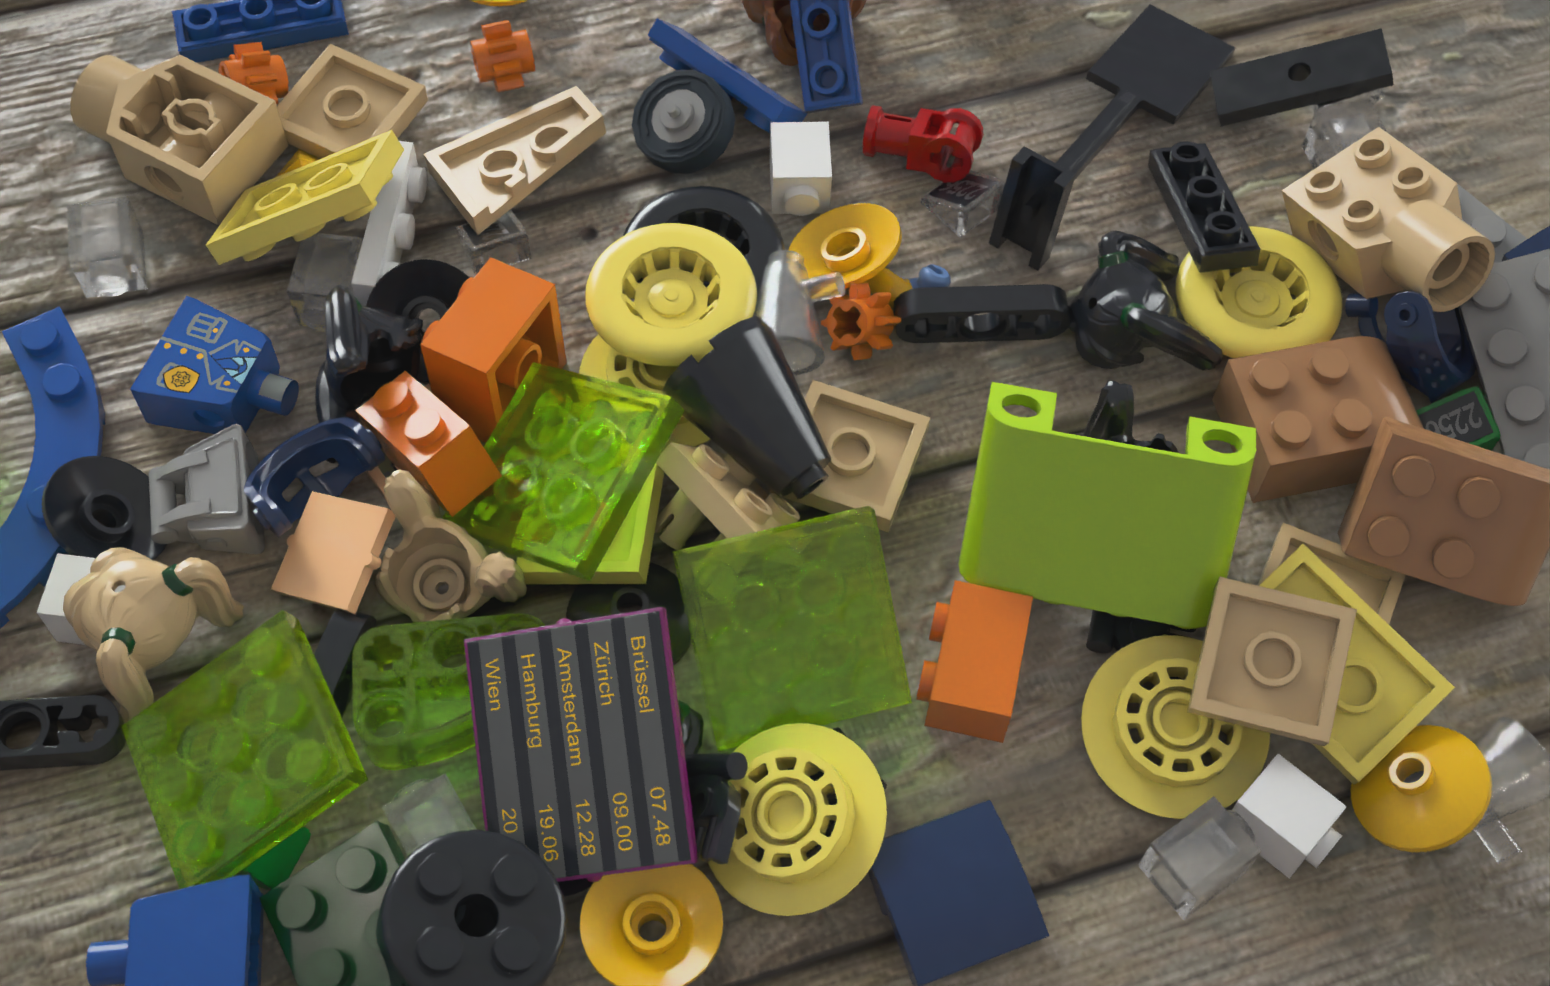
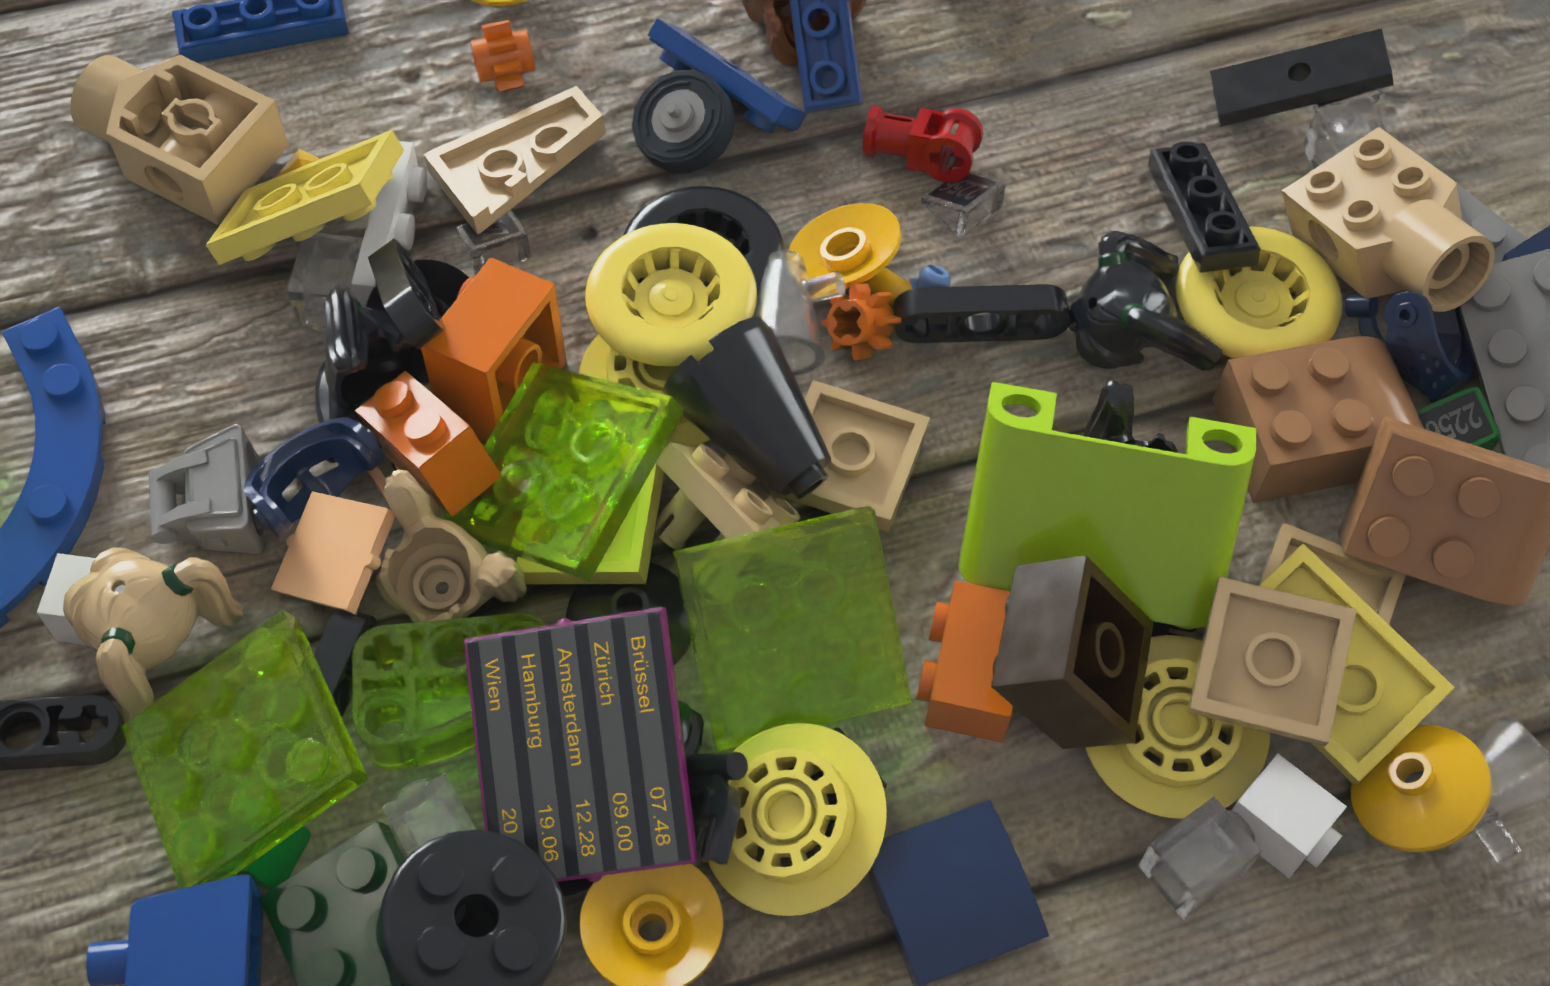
(101, 491): black dish -> none
(106, 247): clear brick -> none
(211, 373): blue torso -> none
(257, 70): orange gear -> none
(346, 103): tan plate -> none
(406, 294): none -> black beam
(800, 167): white brick -> none
(1073, 653): none -> dark brown brick
(1151, 67): black piece -> none

